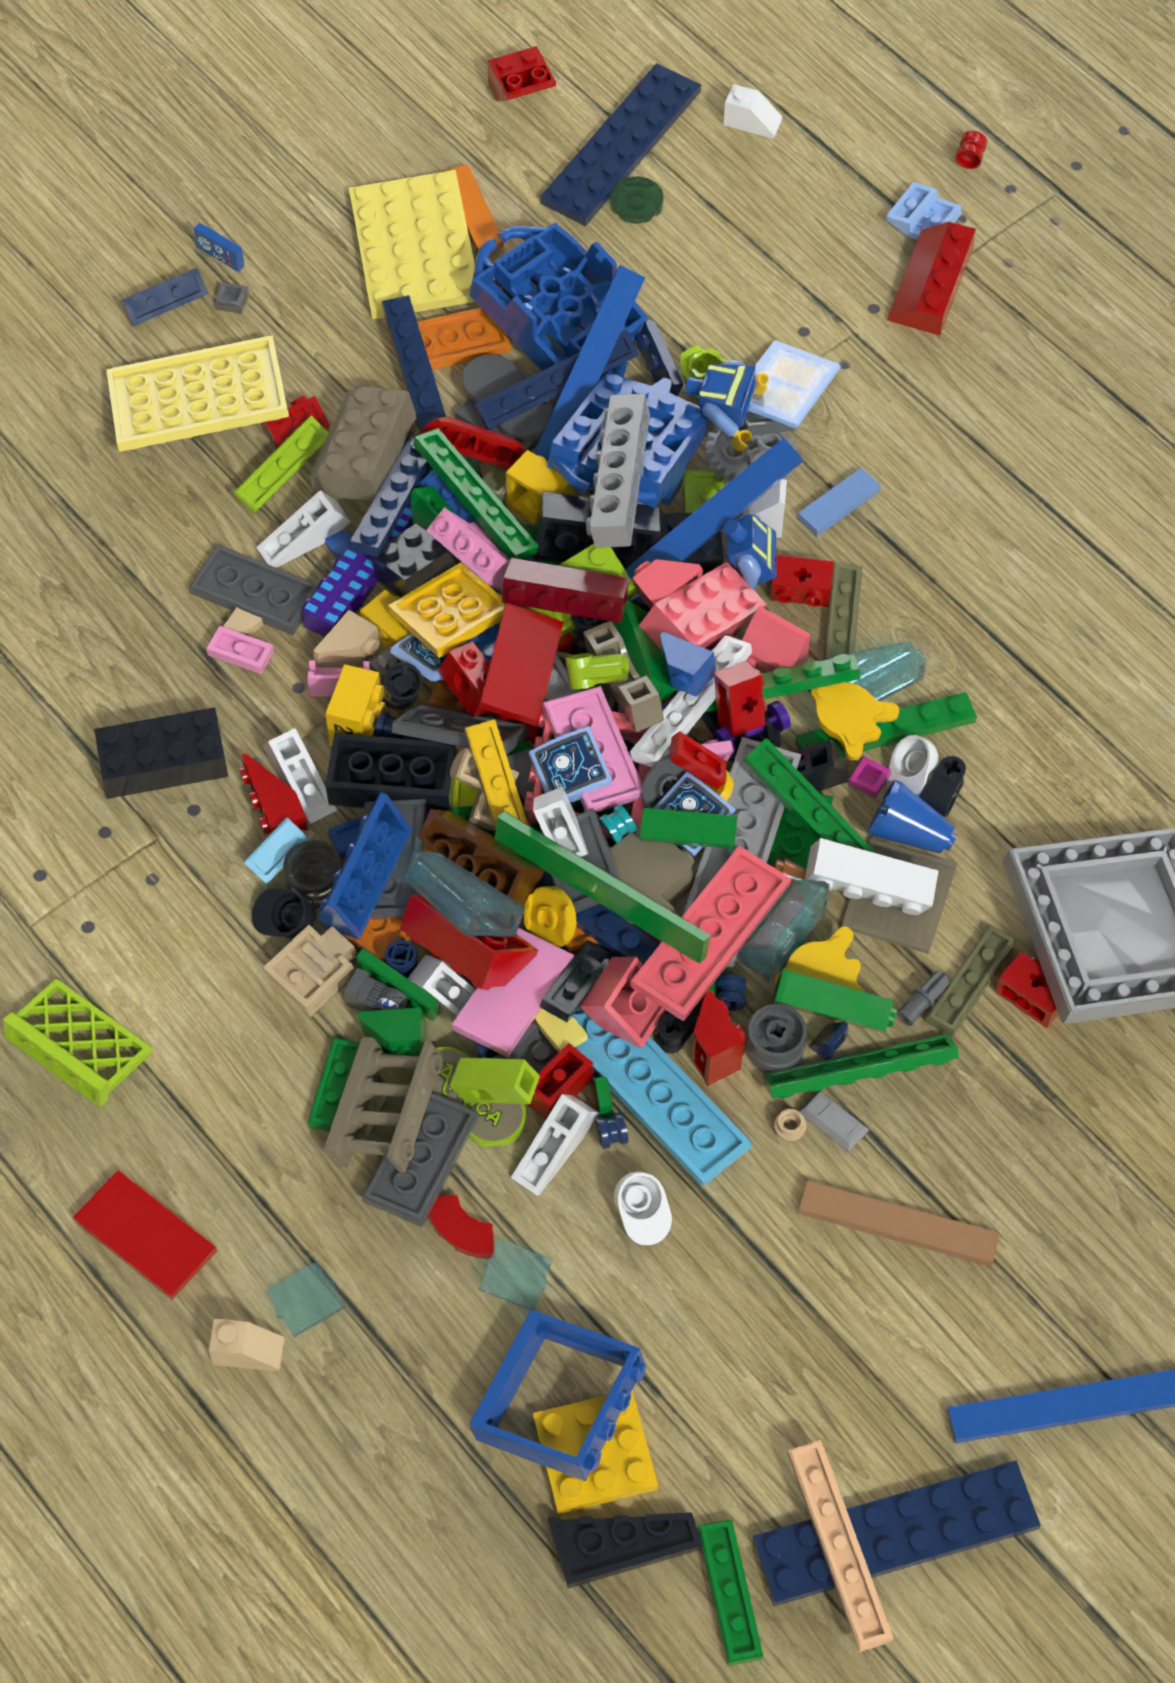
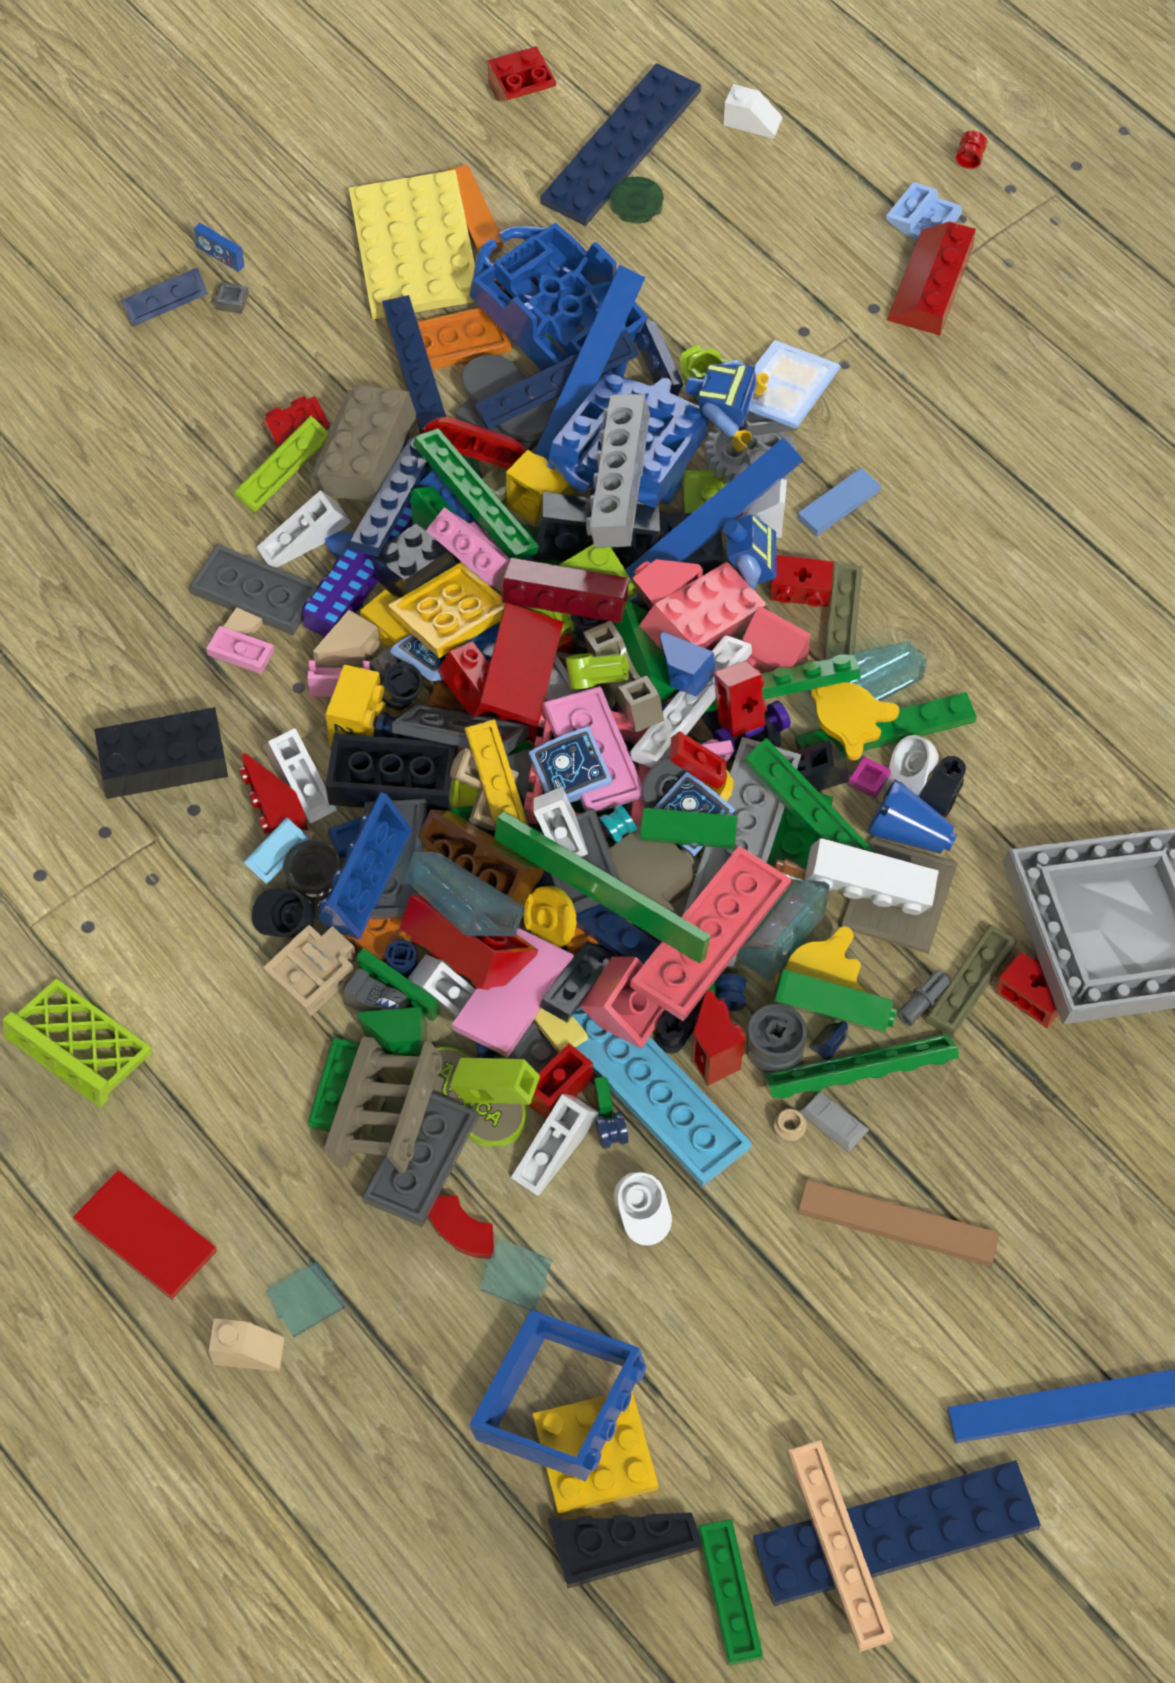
(196, 393): light yellow plate -> none

